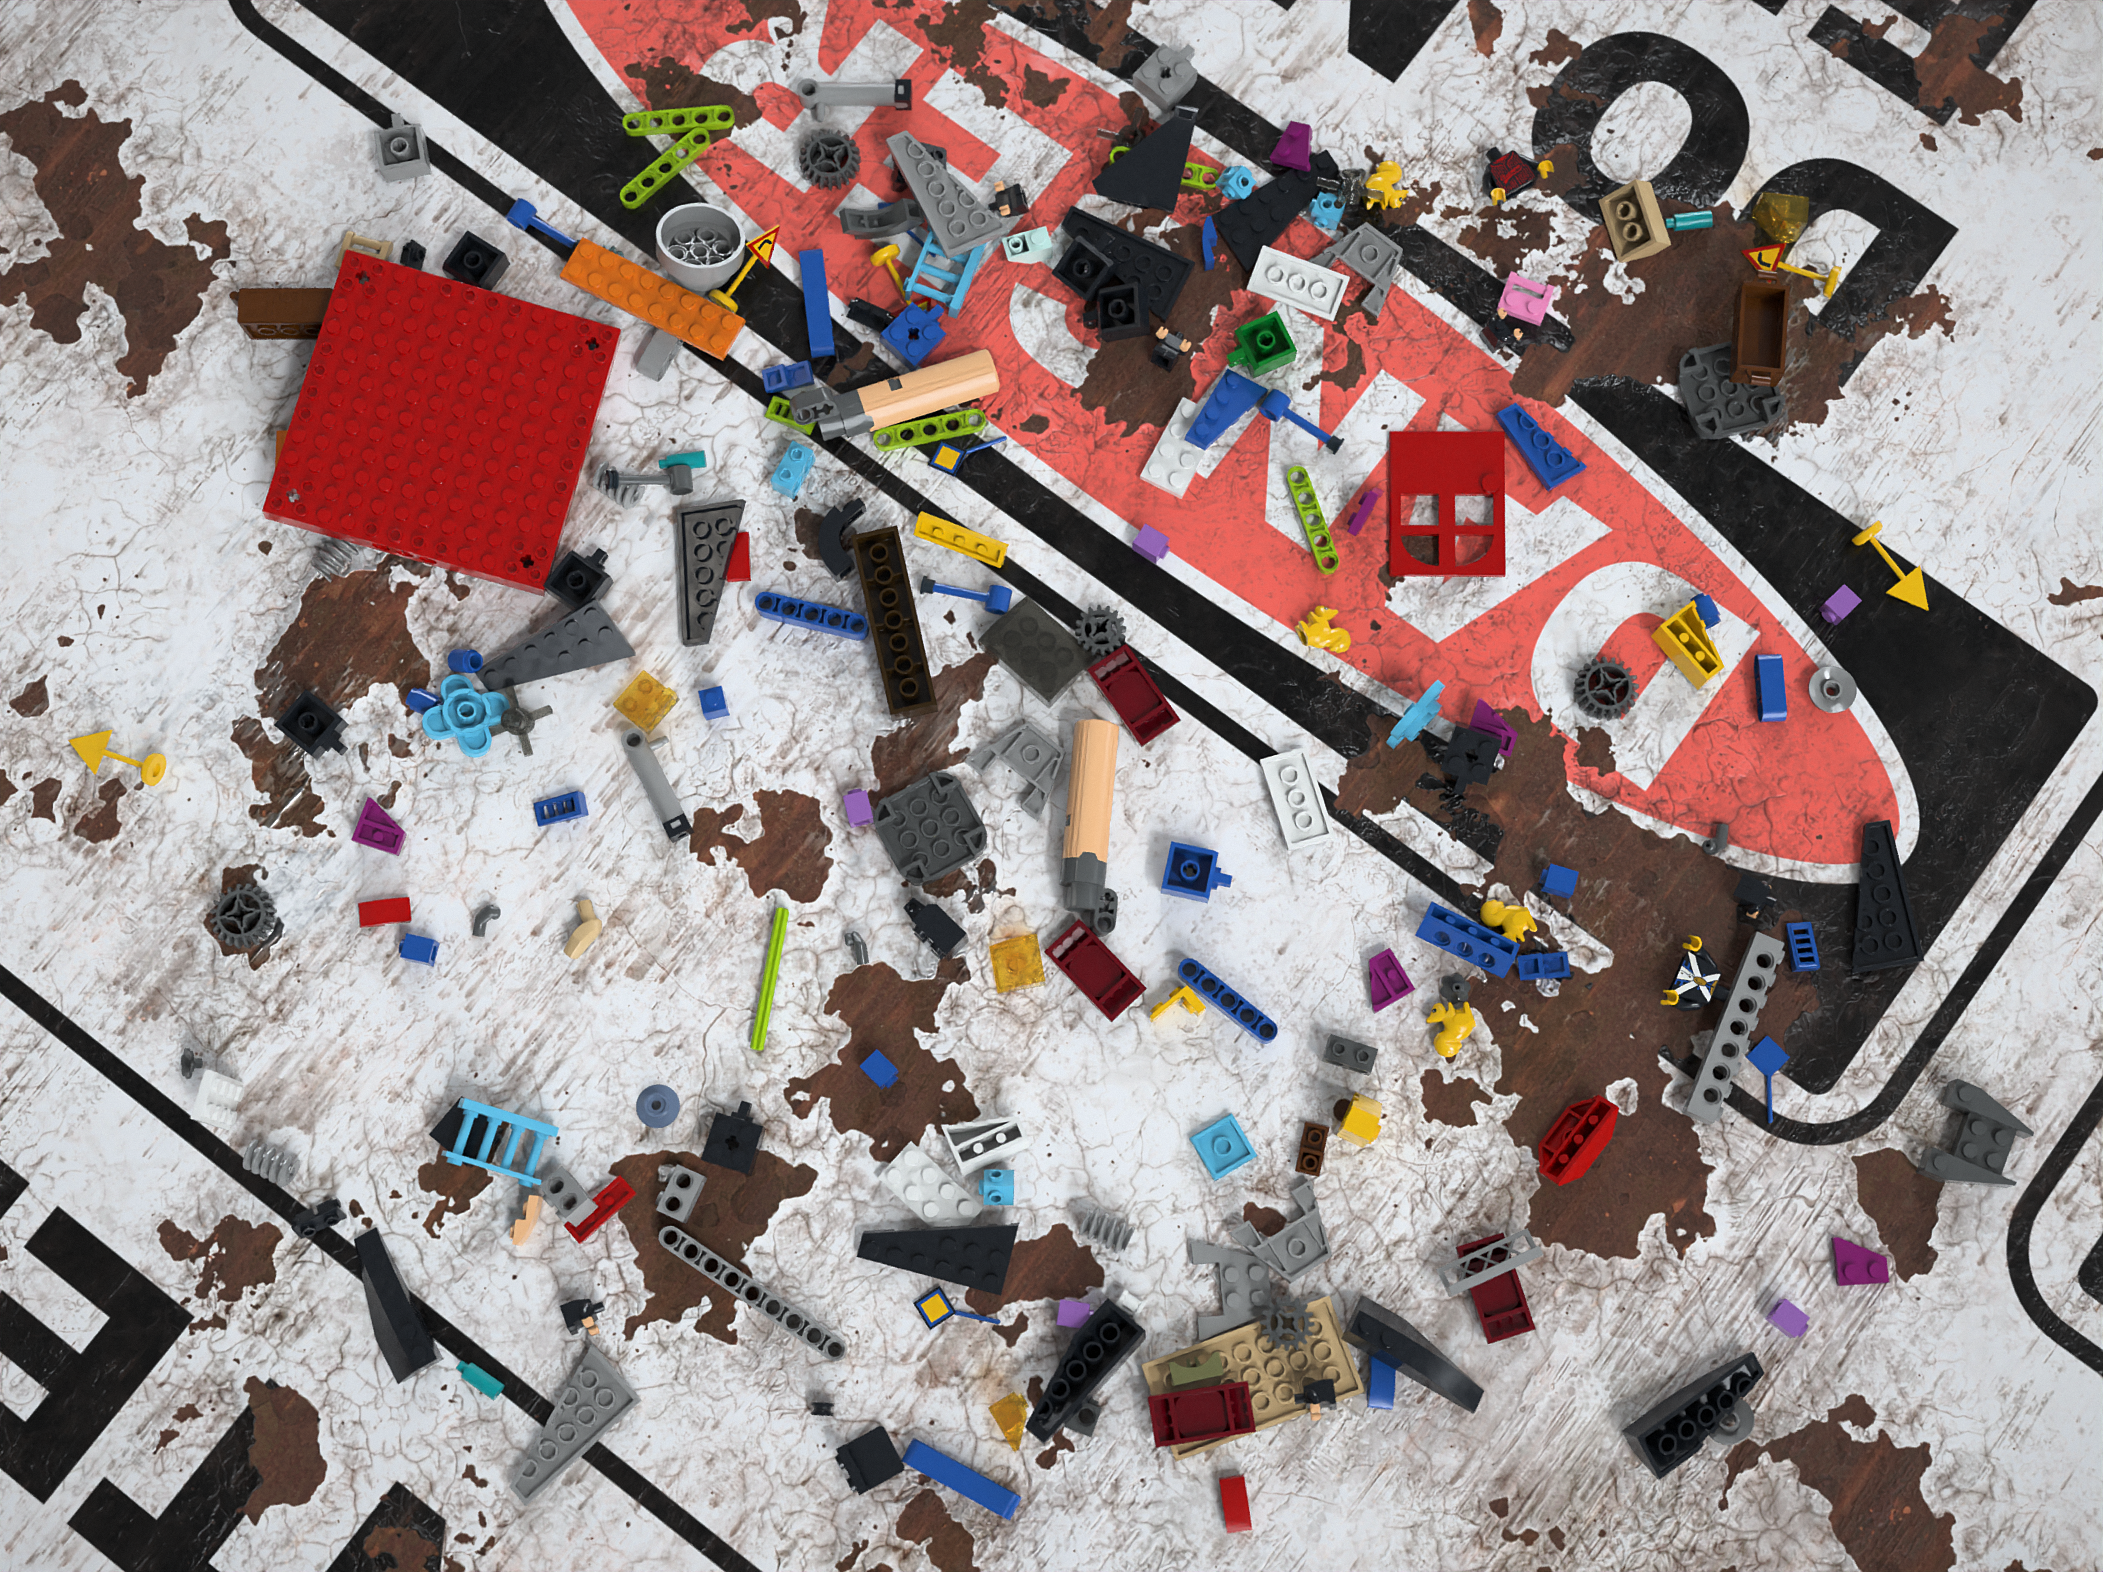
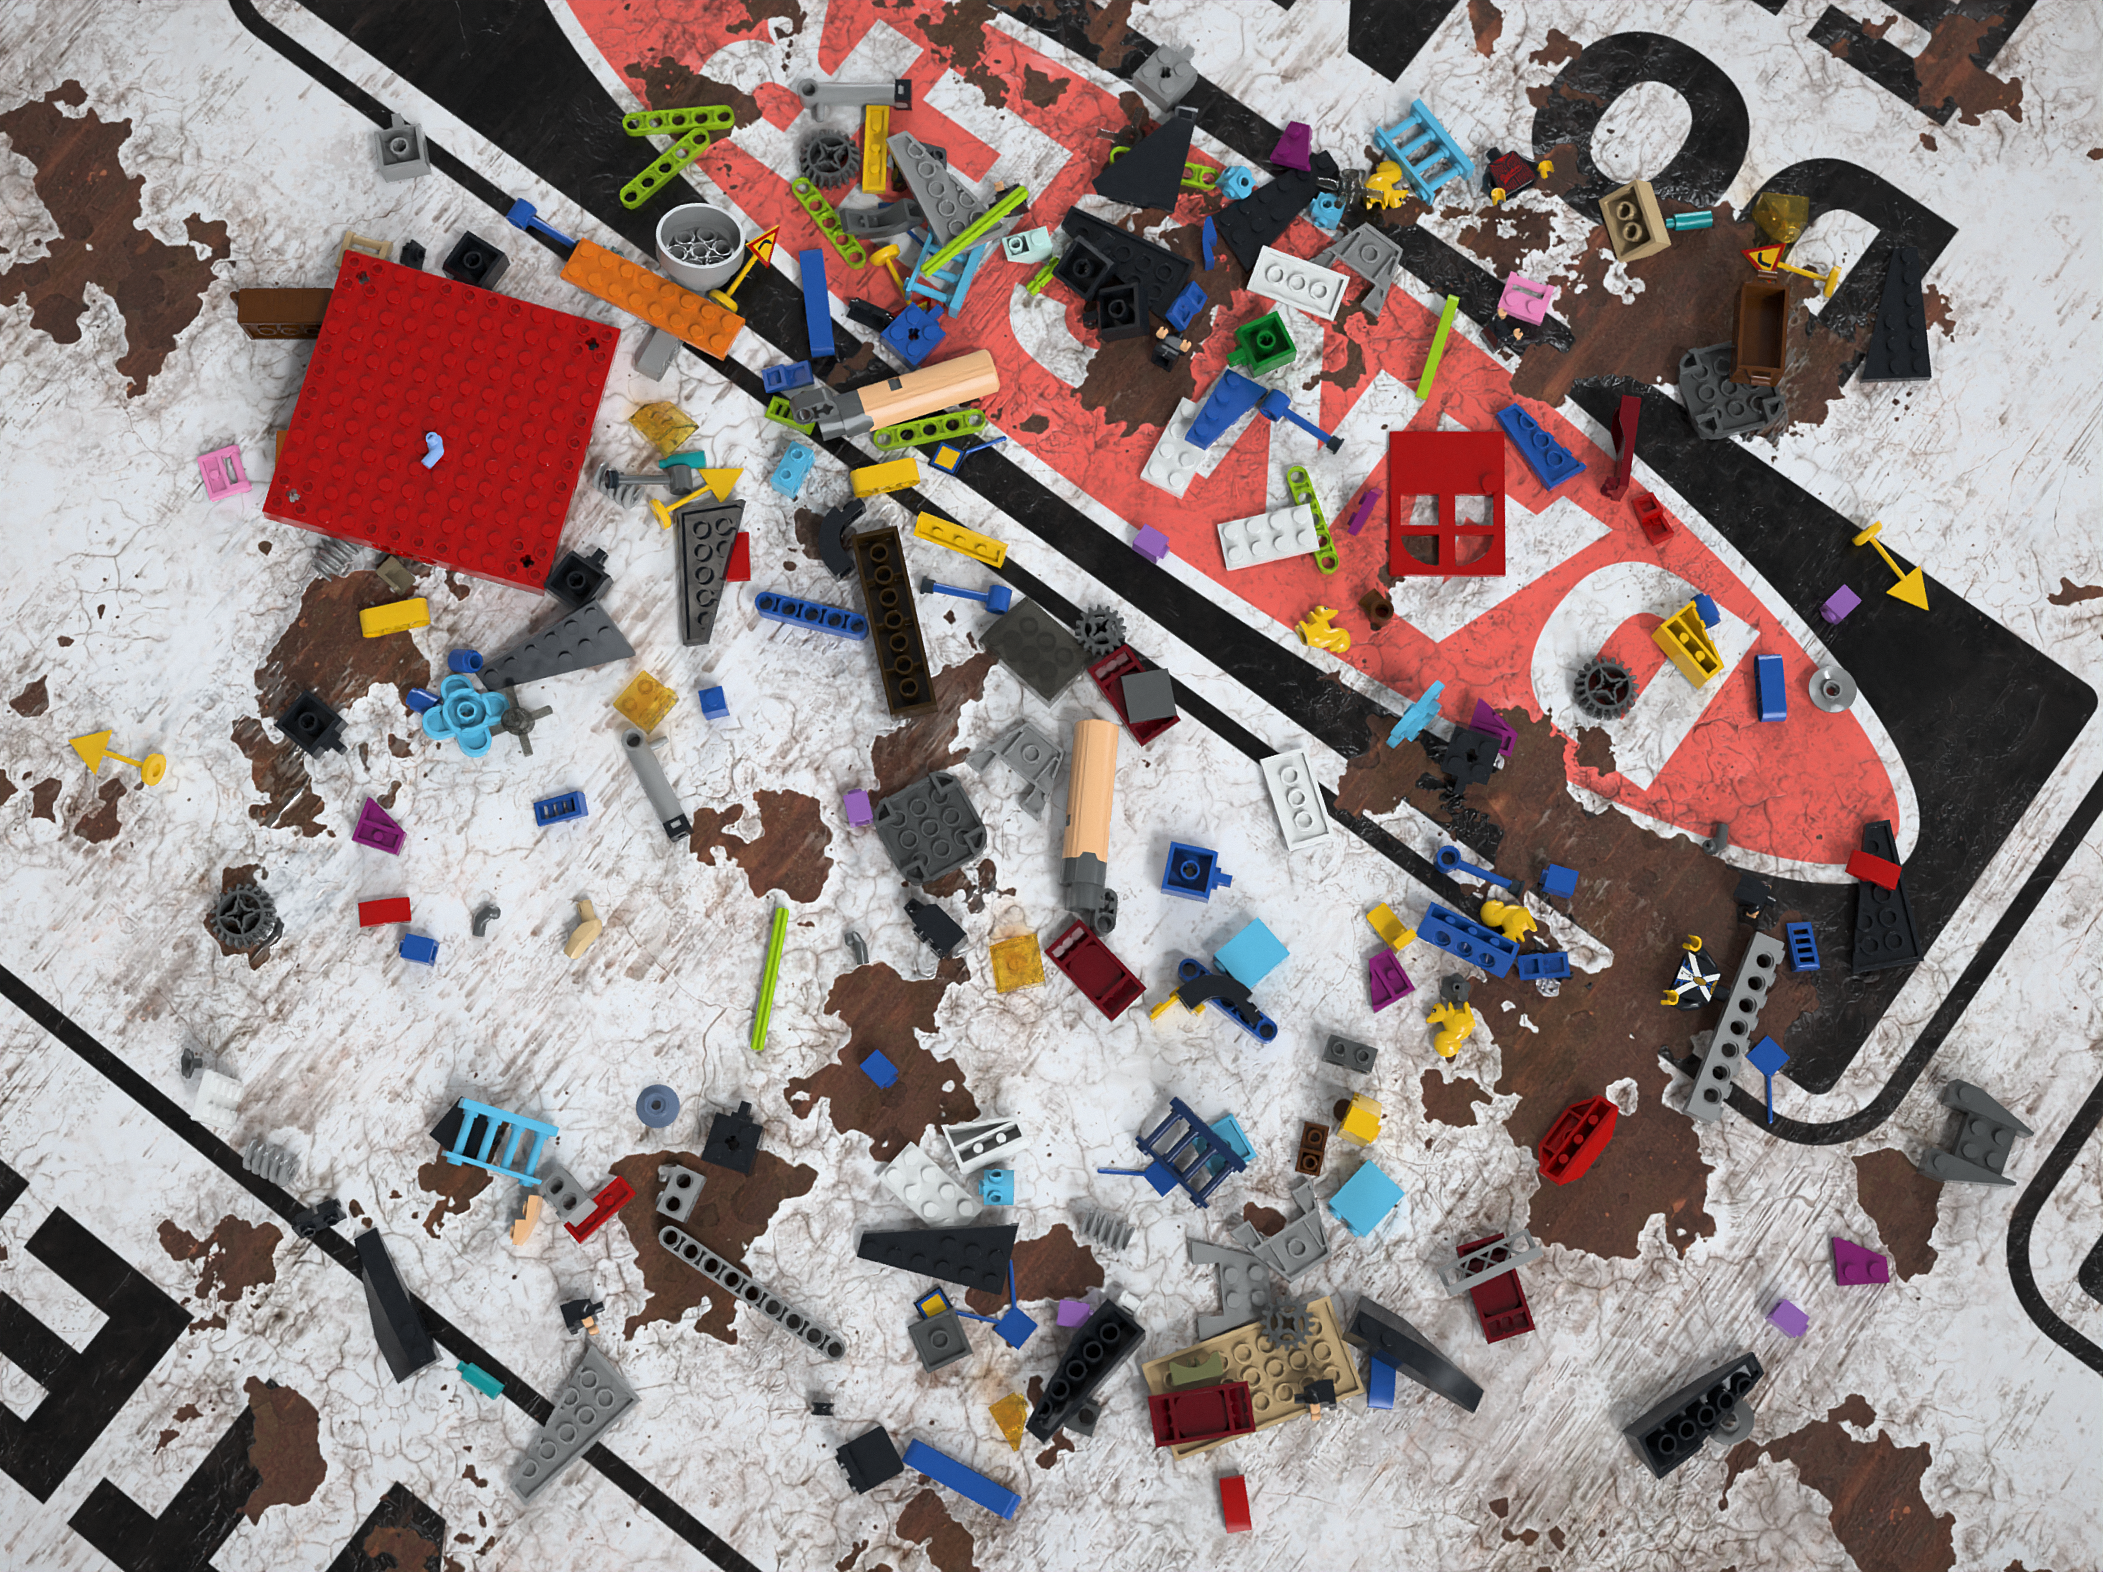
(216, 474): none -> bright pink plate
(394, 617): none -> yellow beam
(395, 576): none -> dark tan panel
(435, 448): none -> light blue arm
(663, 426): none -> clear yellow slope
(717, 480): none -> yellow piece
(823, 214): none -> lime beam
(875, 149): none -> yellow plate
(884, 477): none -> yellow beam
(940, 1340): none -> dark grey tile
(974, 231): none -> lime axle
(1015, 1325): none -> blue piece
(1042, 277): none -> lime axle
(1148, 696): none -> dark grey tile
(1154, 1174): none -> blue piece
(1186, 305): none -> blue slope
(1196, 1129): none -> dark blue fence
(1219, 988): none -> black arch
(1251, 954): none -> medium azure brick
(1268, 537): none -> white plate
(1365, 1199): none -> medium azure brick
(1373, 601): none -> reddish brown piece
(1390, 928): none -> yellow bracket
(1434, 133): none -> medium azure fence
(1437, 347): none -> lime beam
(1514, 887): none -> blue piece
(1623, 437): none -> dark red piece
(1651, 518): none -> red slope
(1873, 869): none -> red slope
(1899, 332): none -> black wing

